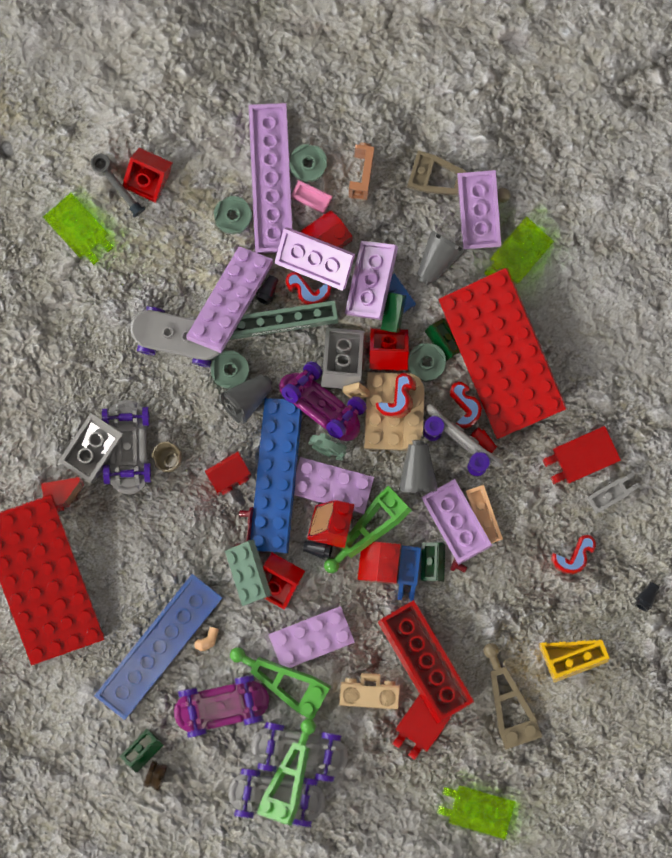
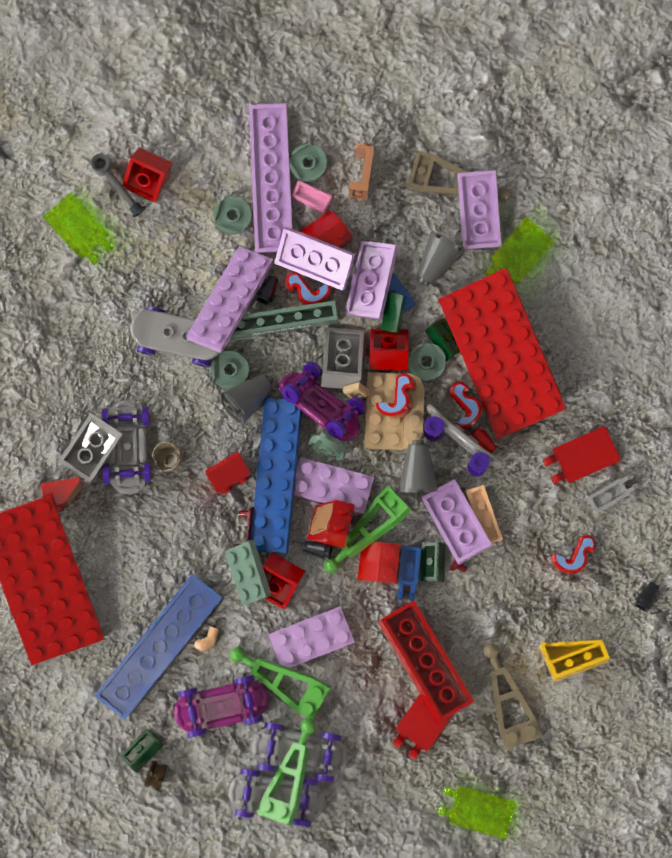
(376, 696): tan piece -> none

